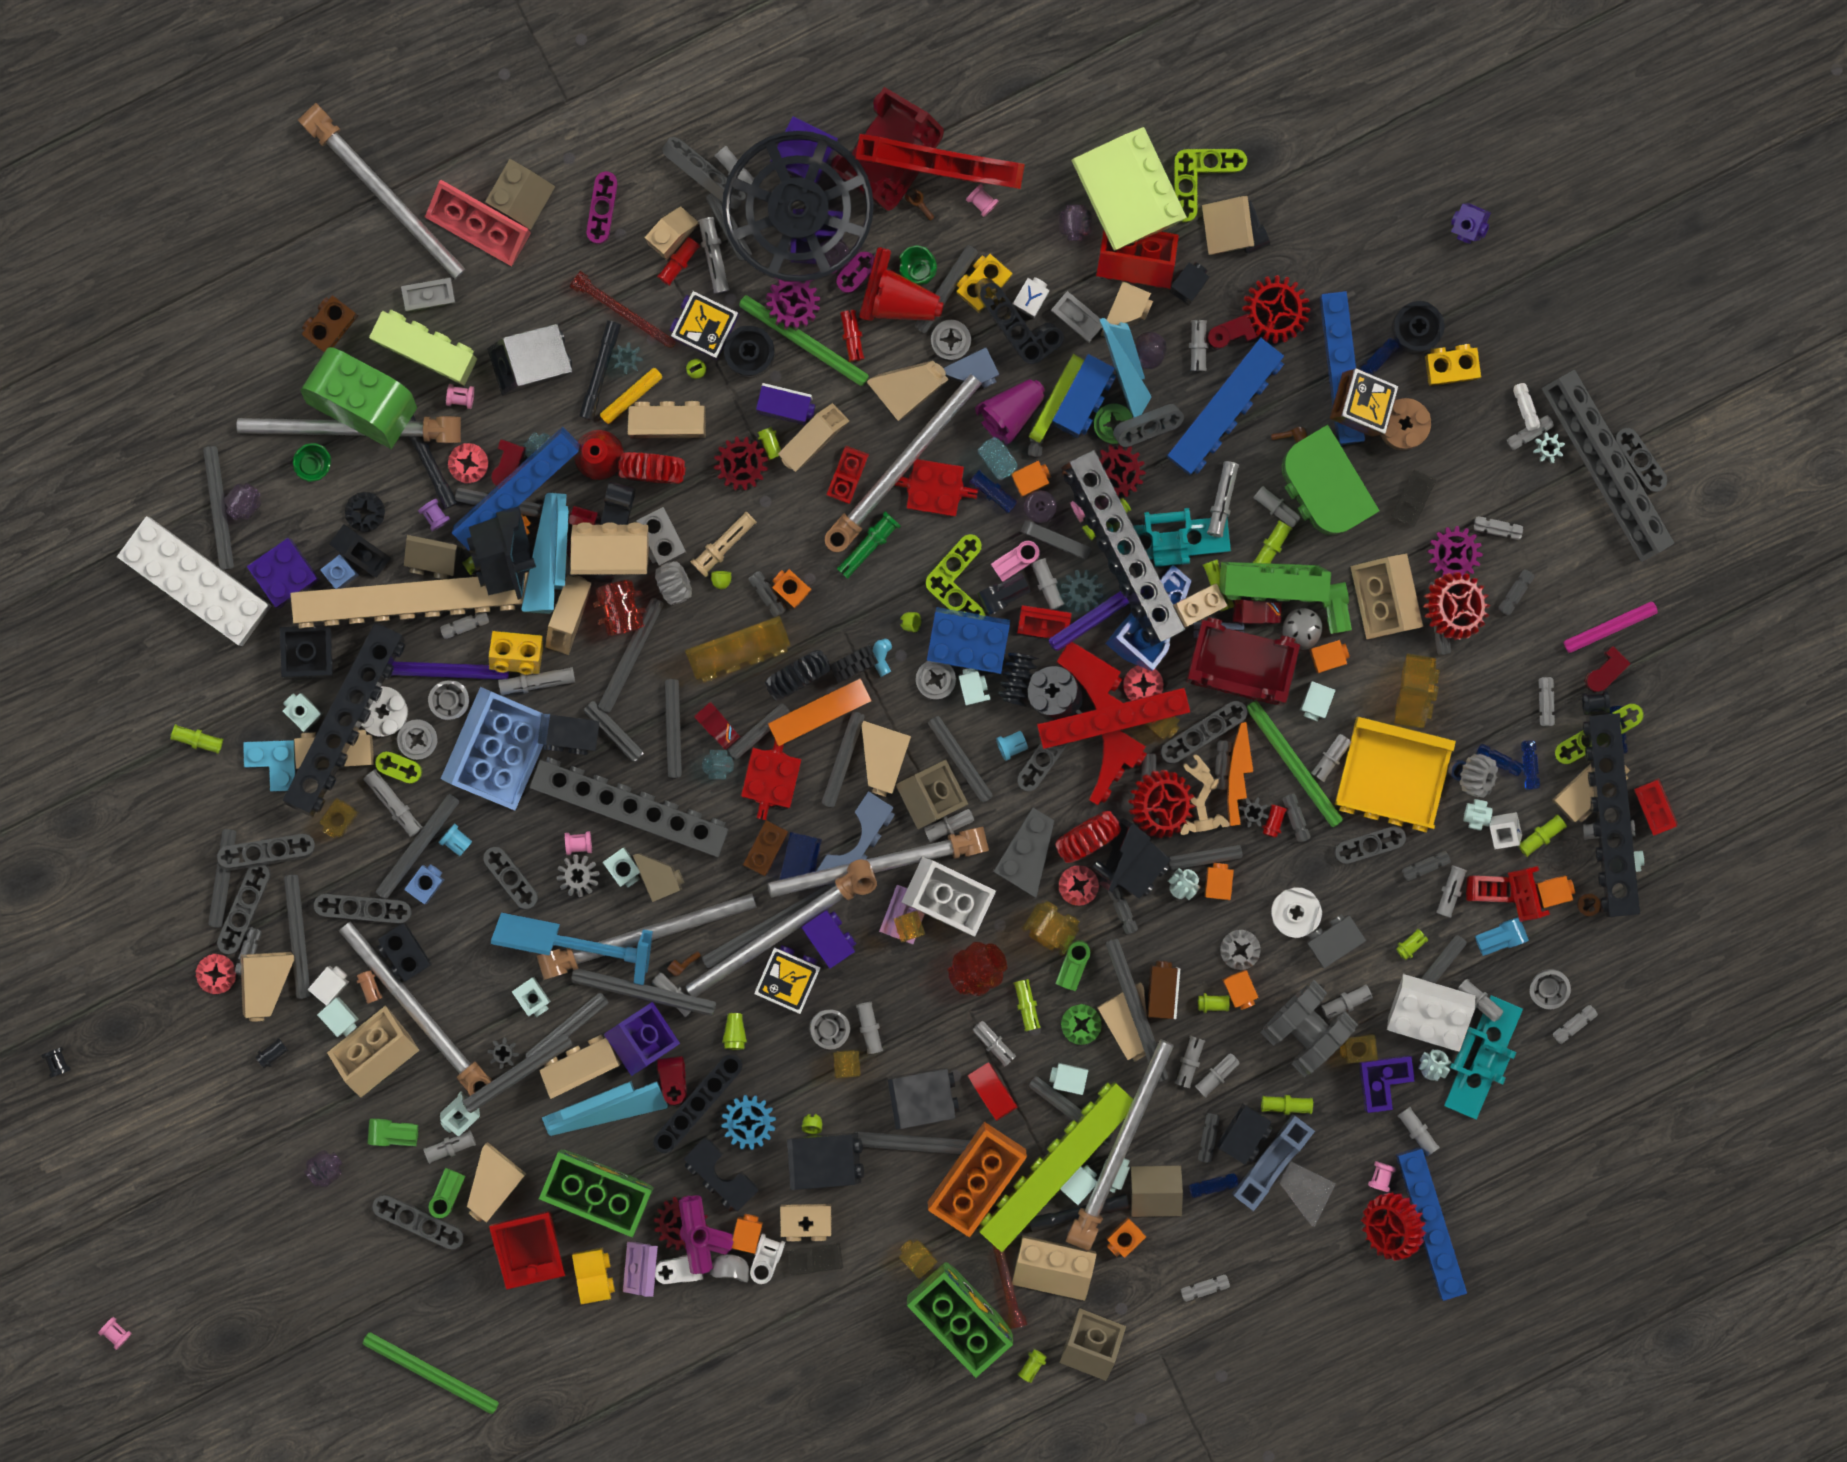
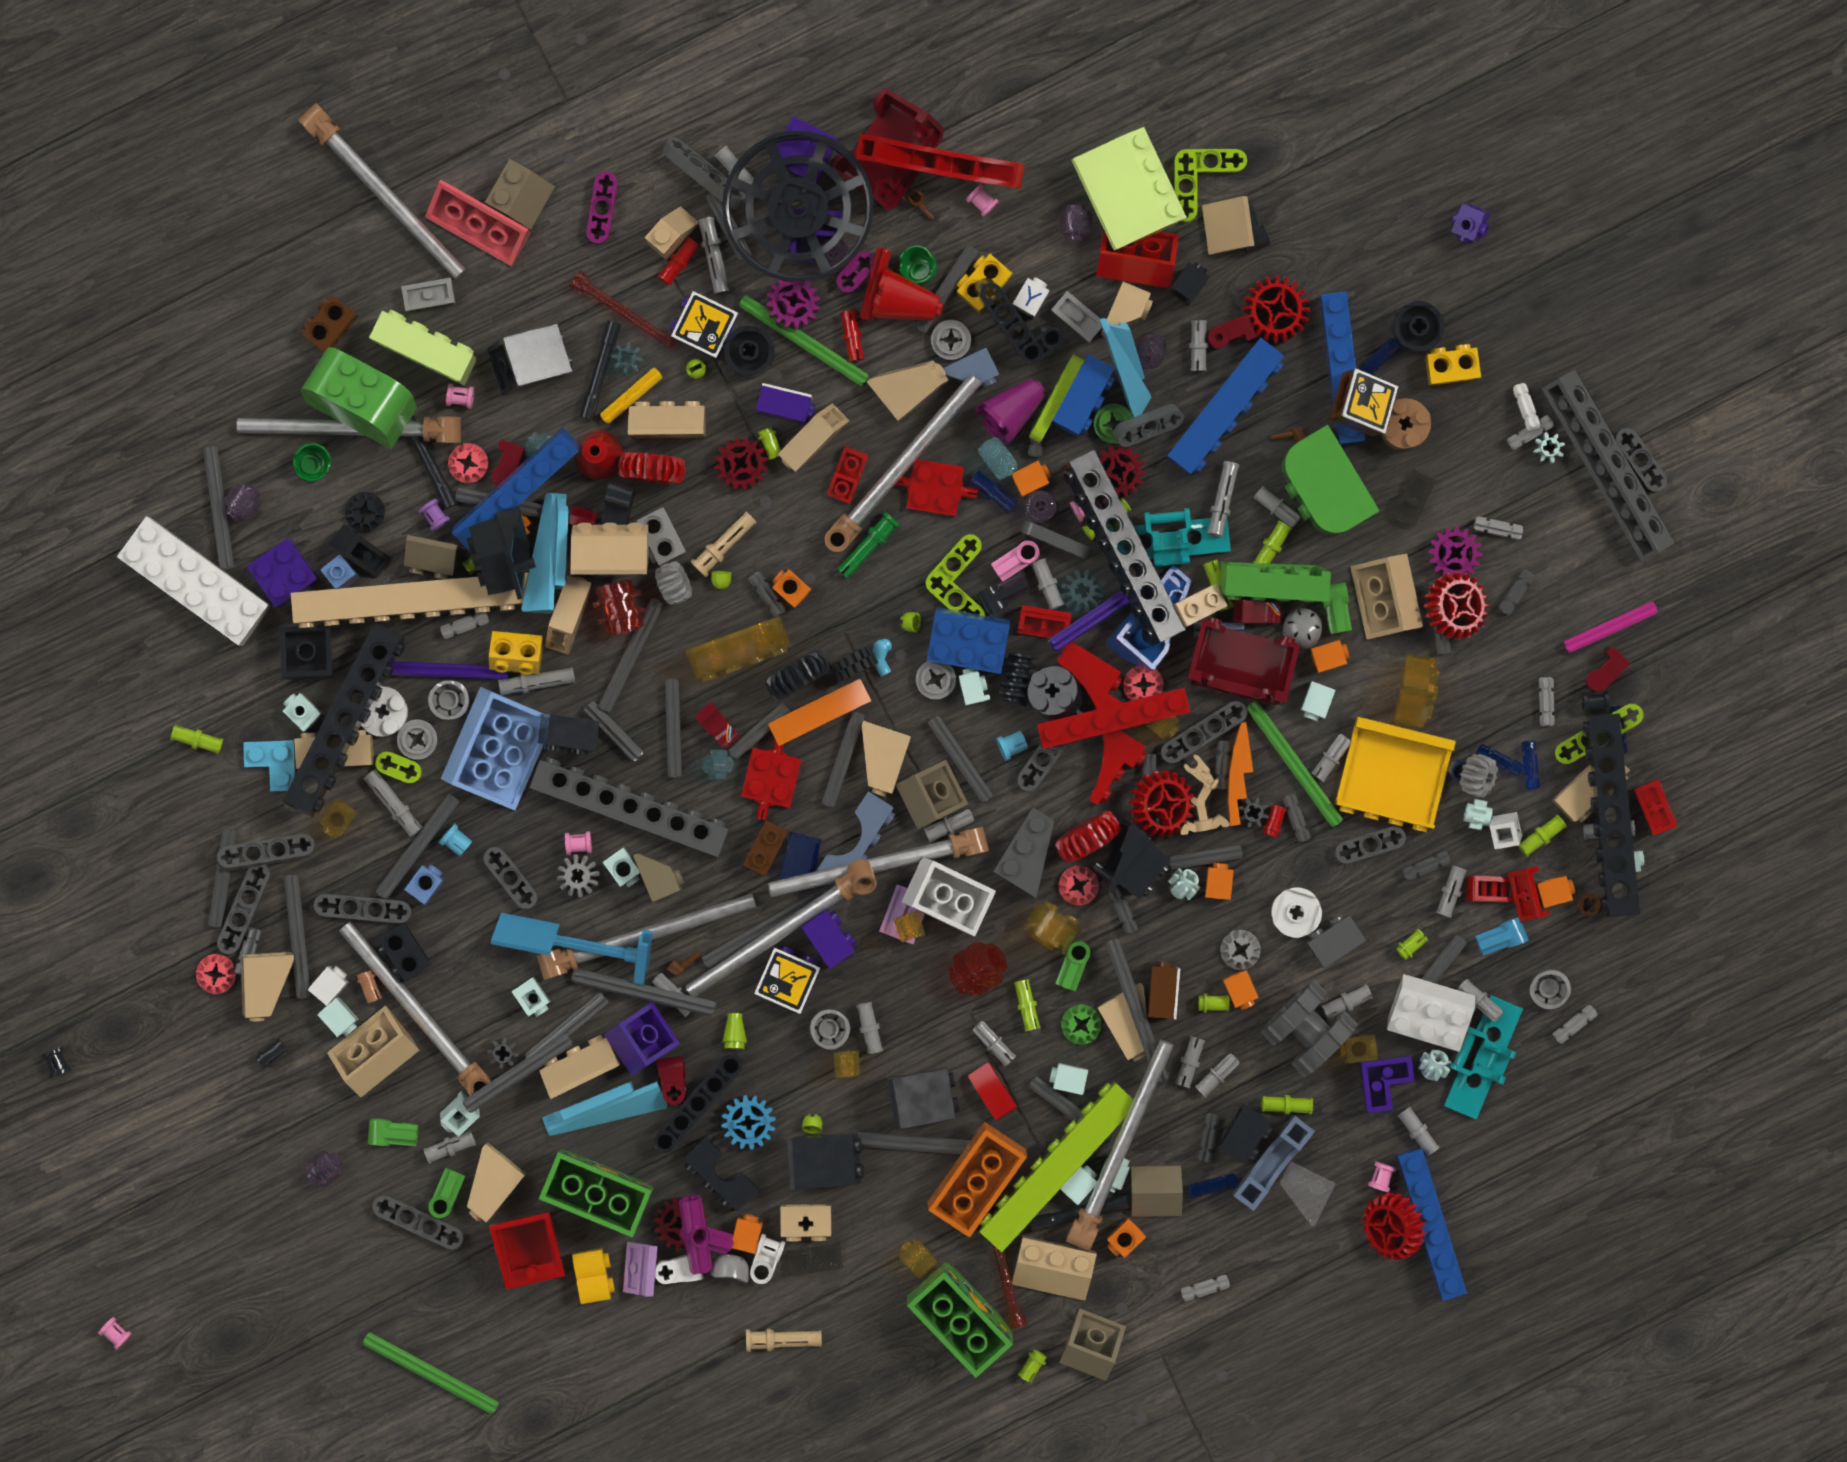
(770, 1339): none -> tan pin

